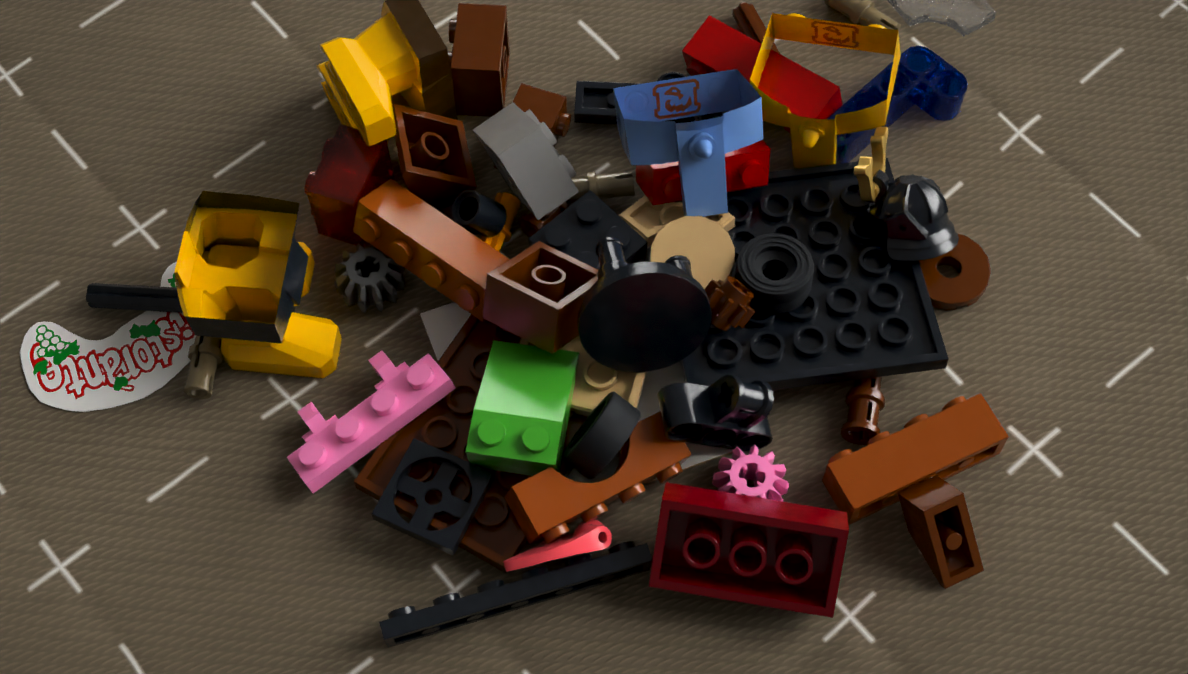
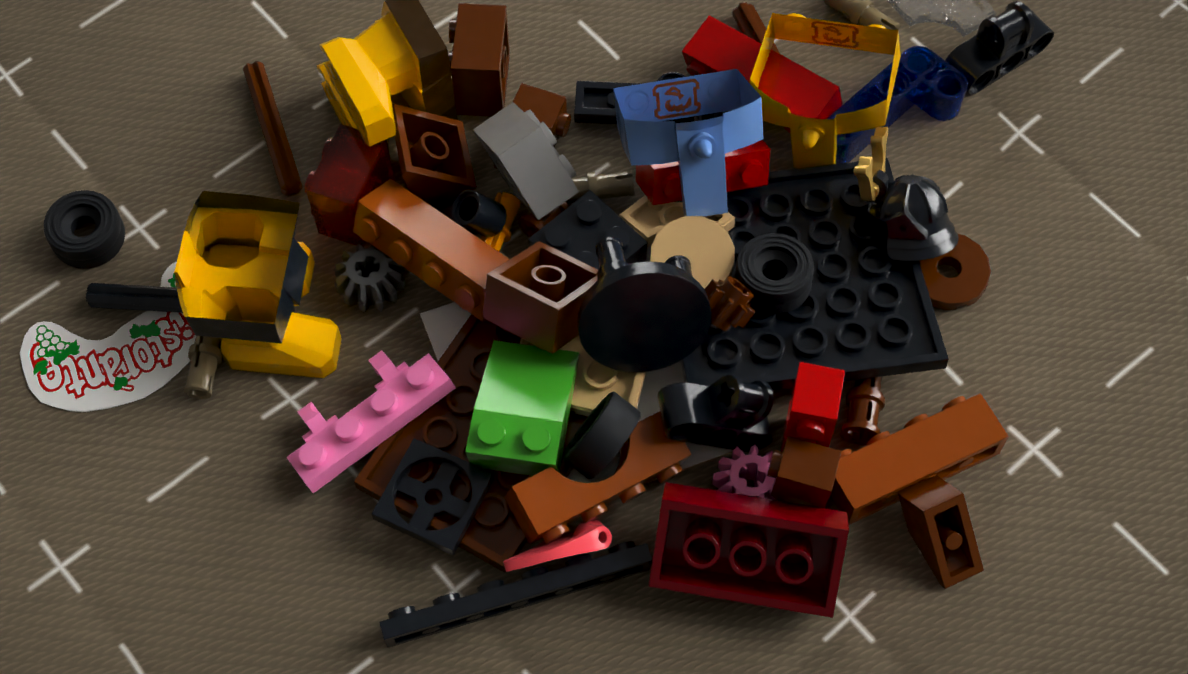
(77, 209): none -> black tyre
(272, 128): none -> reddish brown axle
(803, 472): none -> reddish brown slope
(814, 404): none -> red arch
(1000, 46): none -> black piece

